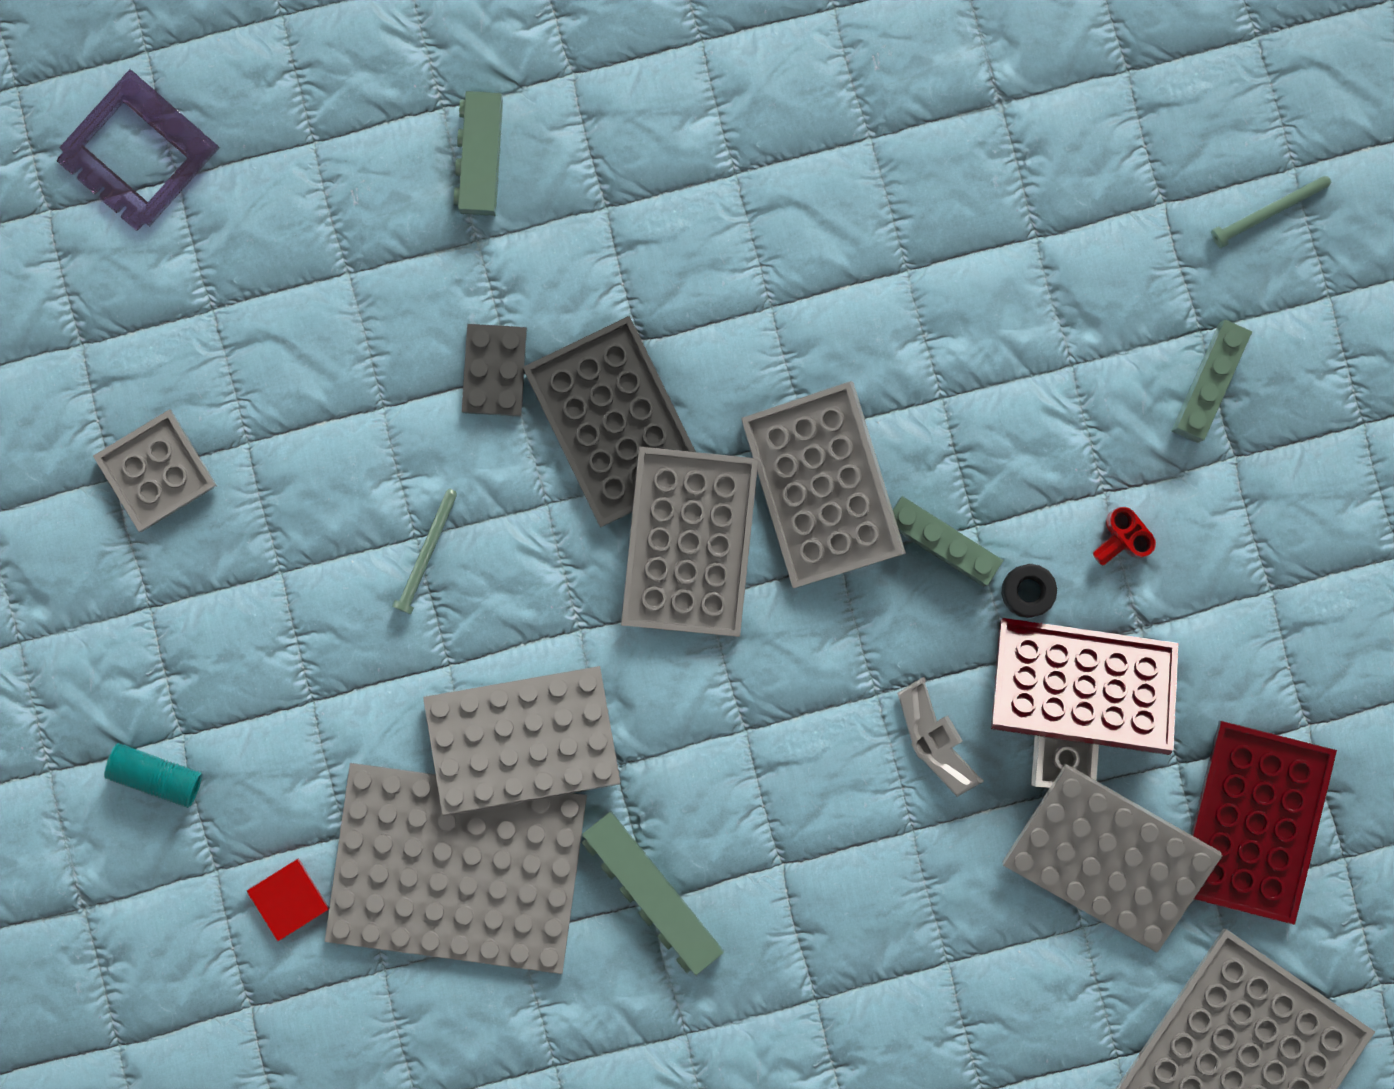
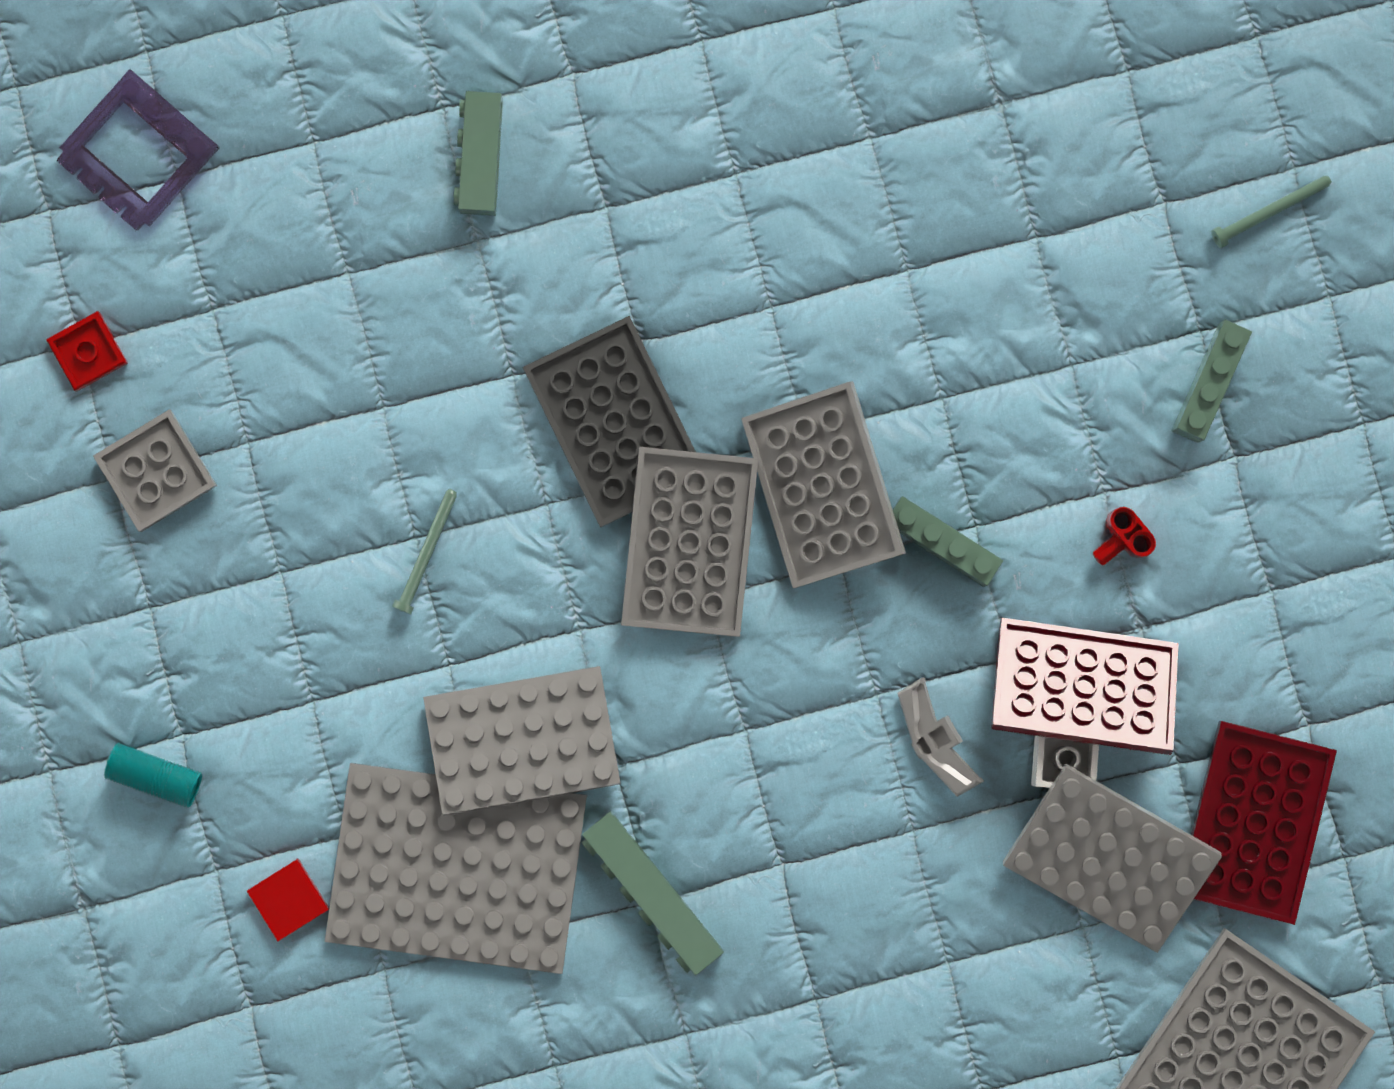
(87, 351): none -> red tile
(494, 370): dark grey plate -> none
(1047, 595): black tyre -> none

